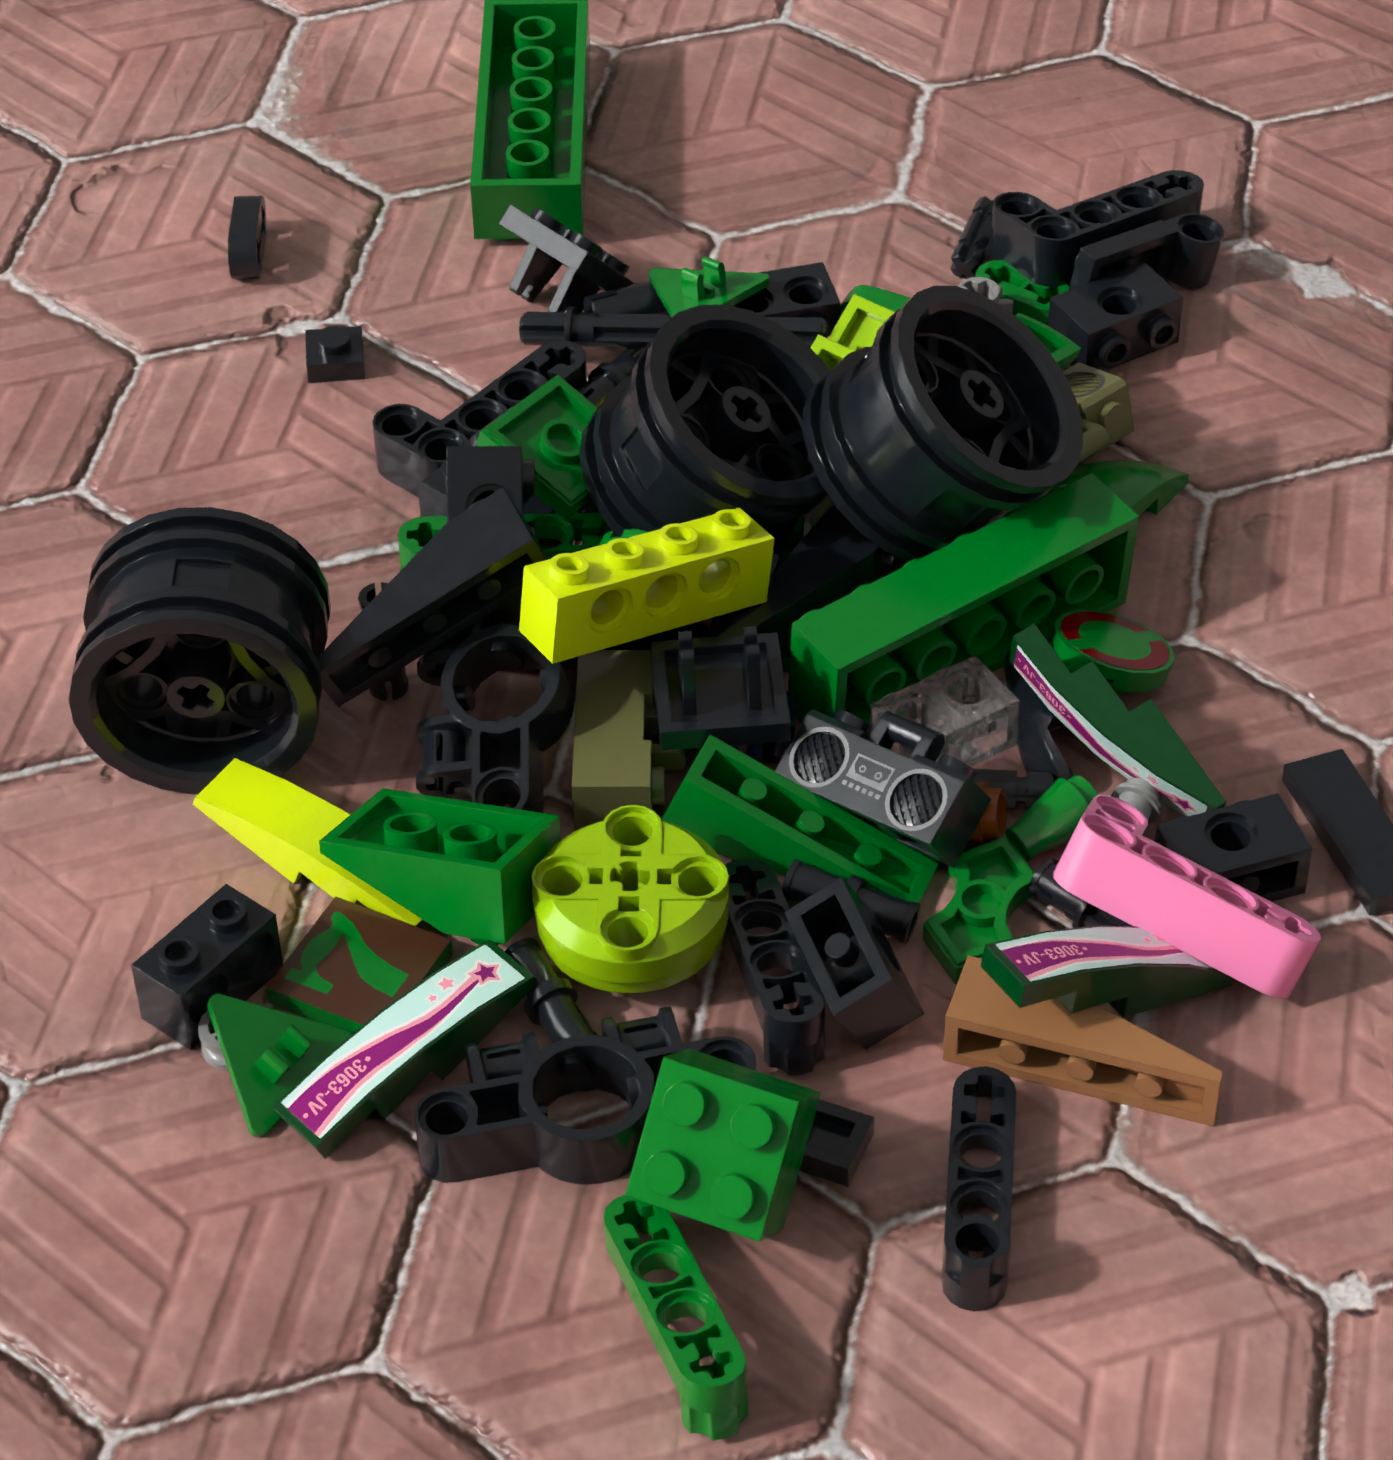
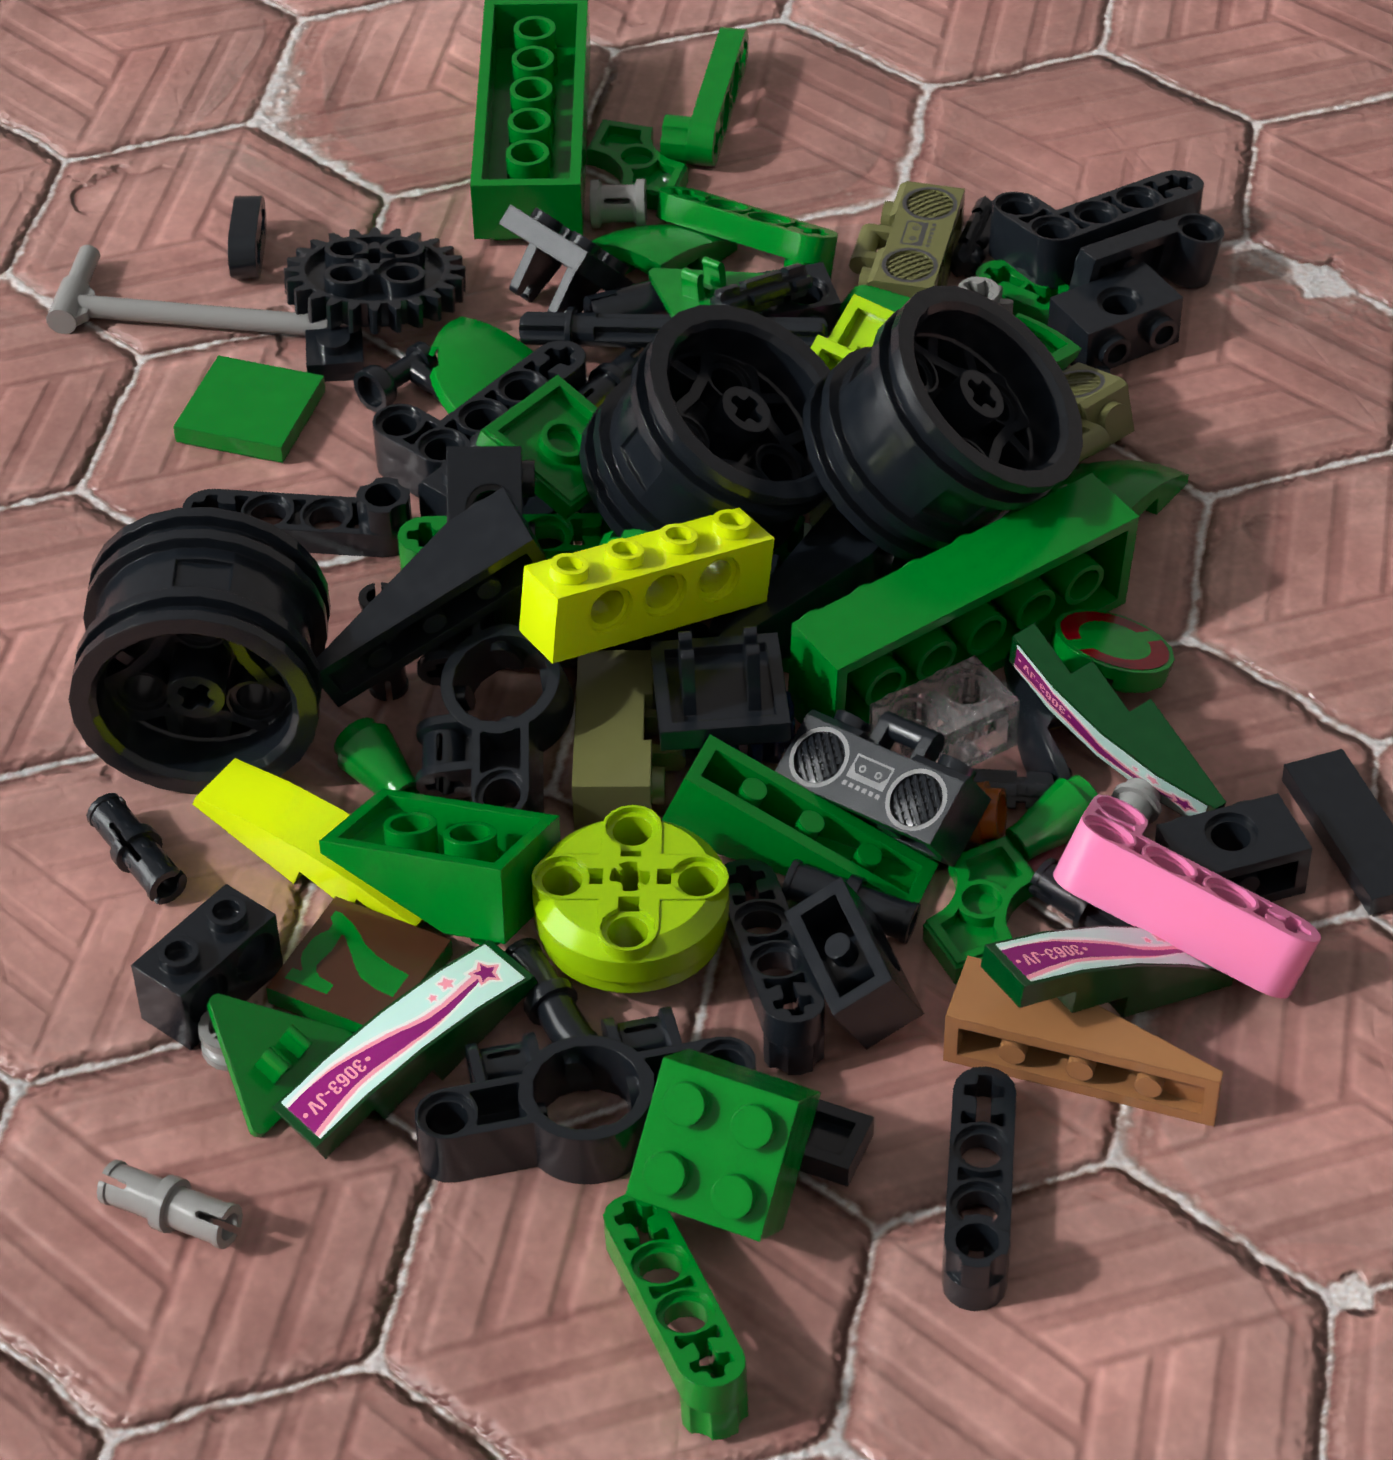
(77, 303): none -> light grey bar
(136, 848): none -> black pin
(169, 1204): none -> light grey pin
(250, 409): none -> green tile
(373, 757): none -> green cone
(375, 280): none -> black gear
(377, 509): none -> black beam
(378, 385): none -> black piece
(470, 359): none -> green brick
(605, 199): none -> light grey bush
(630, 155): none -> green tile
(664, 247): none -> green brick
(701, 136): none -> green beam
(748, 226): none -> green beam
(766, 289): none -> black axle
(912, 240): none -> olive piece

